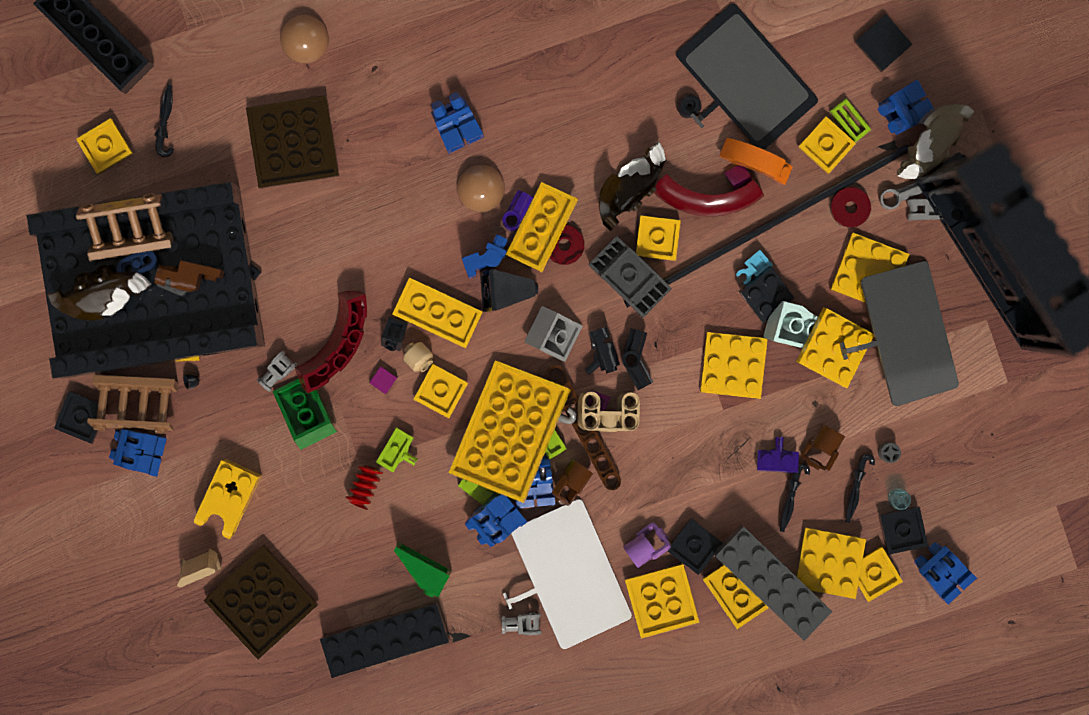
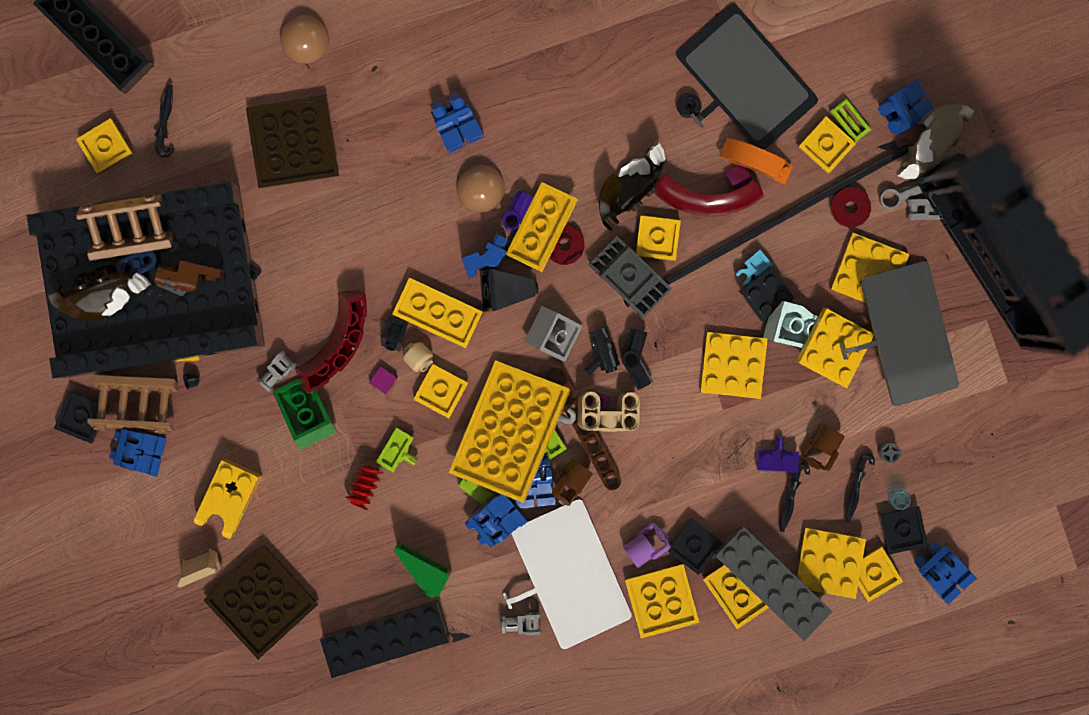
(883, 43): black tile -> none

